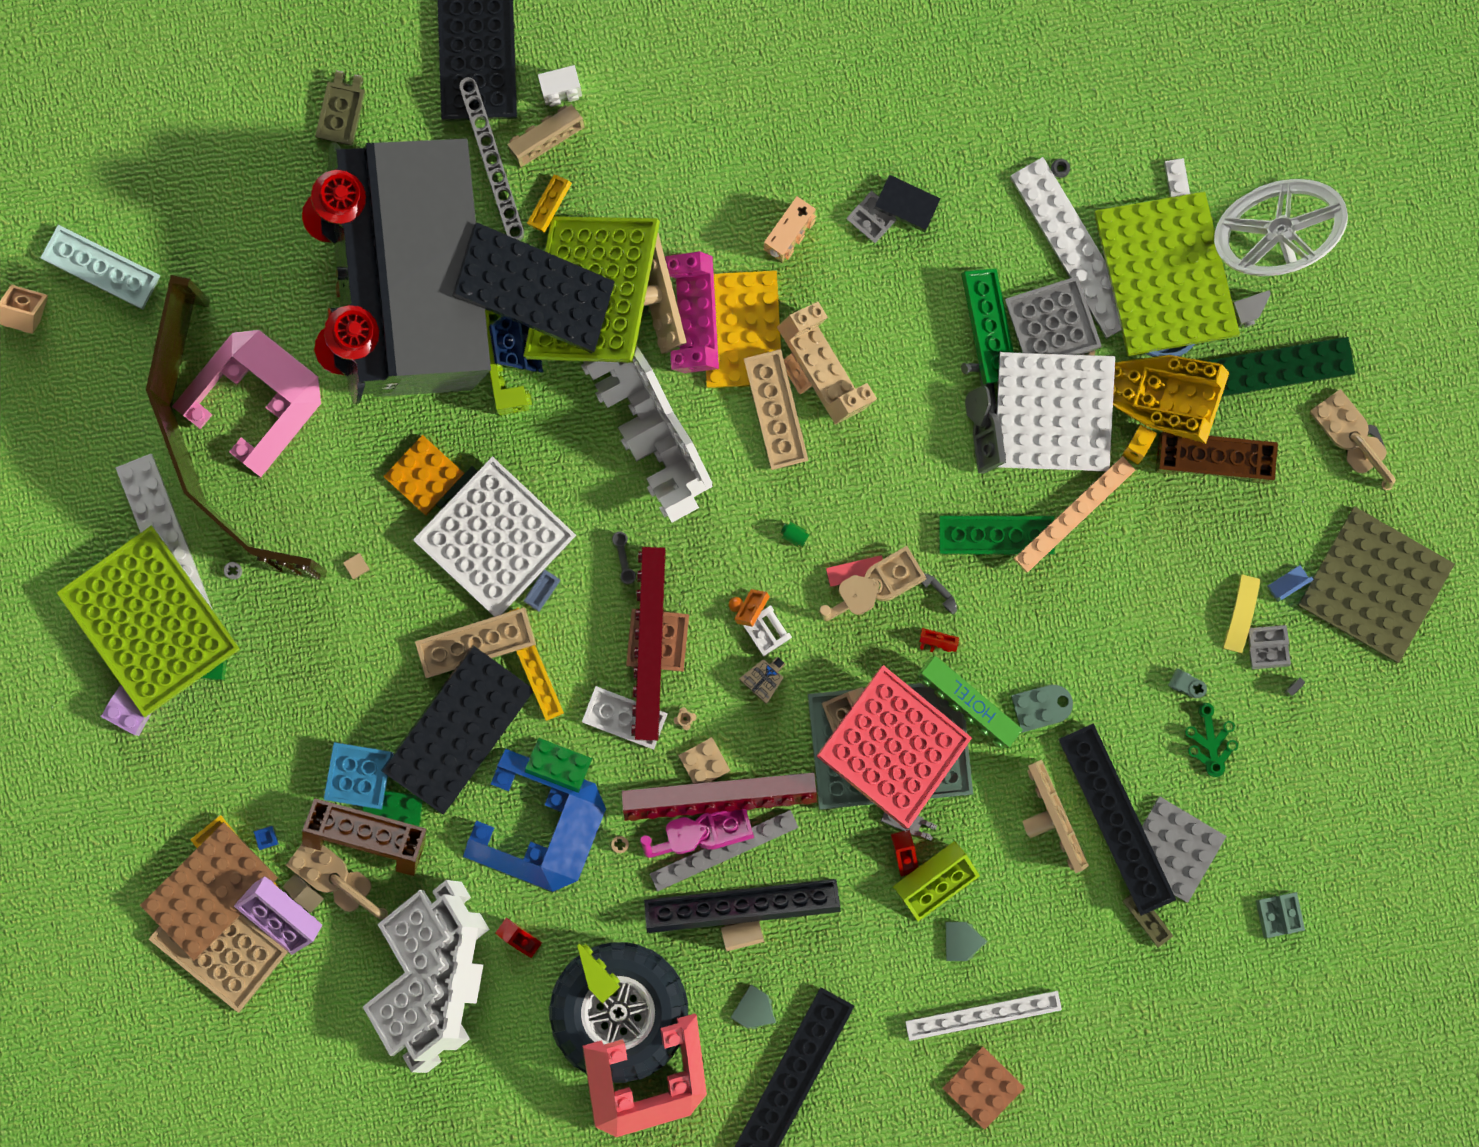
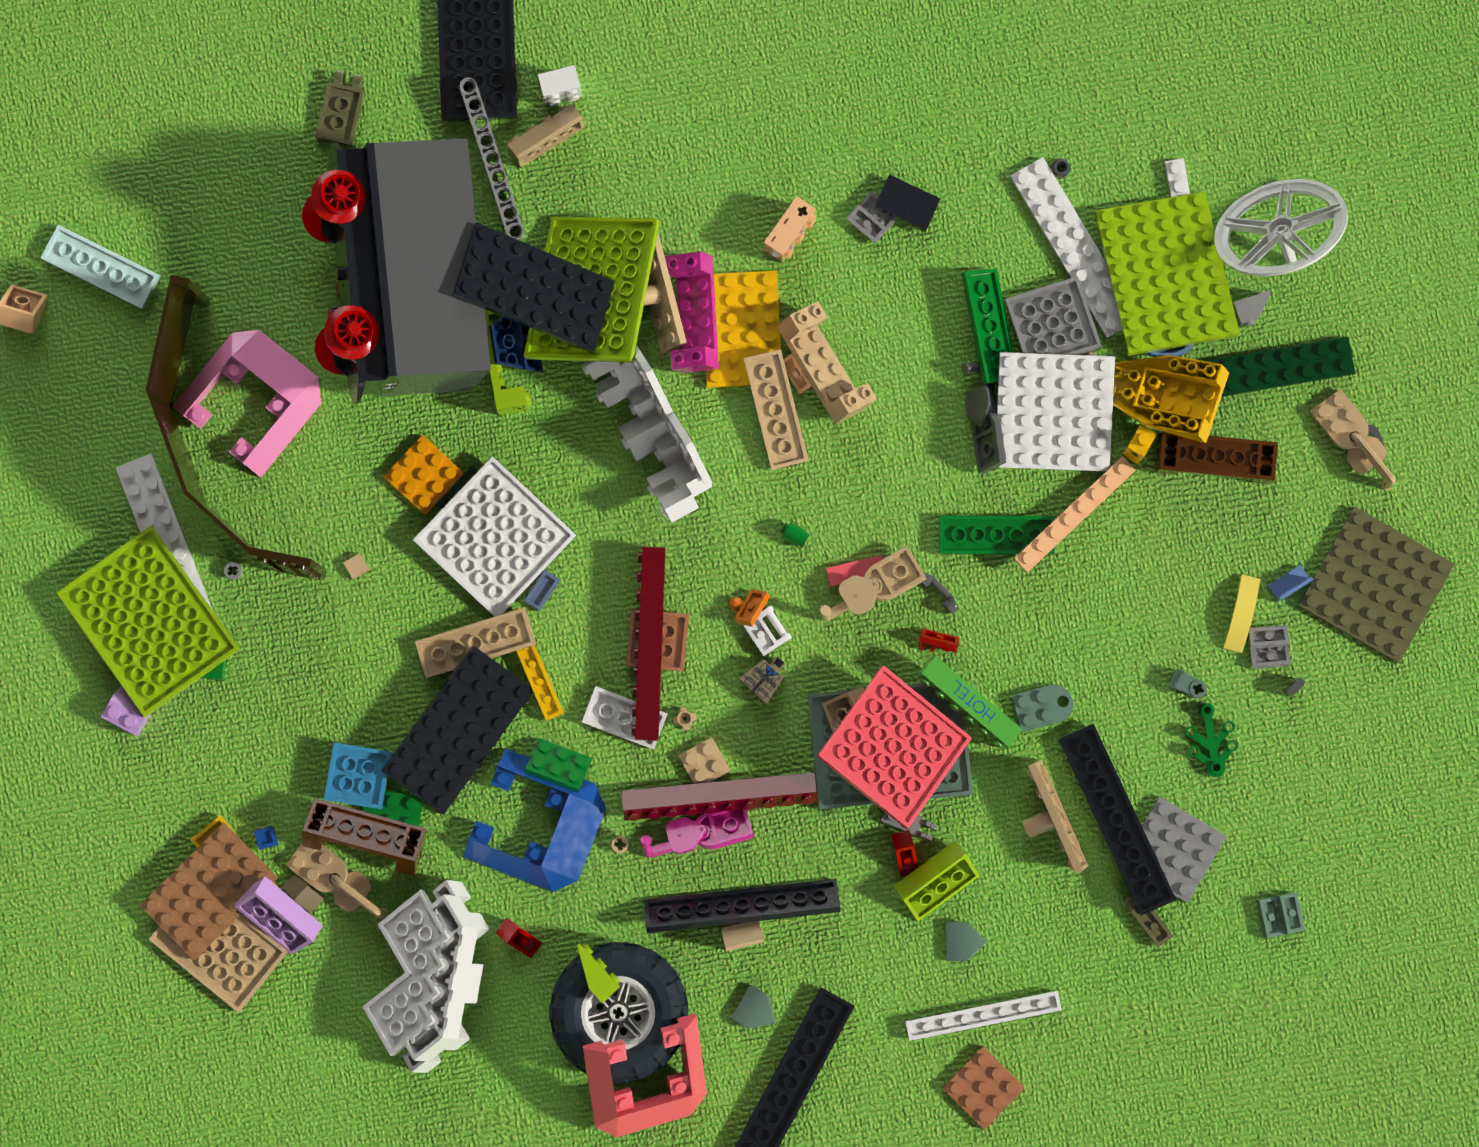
(549, 203): yellow plate -> none
(619, 541): dark grey bar -> none
(710, 857): light grey plate -> none

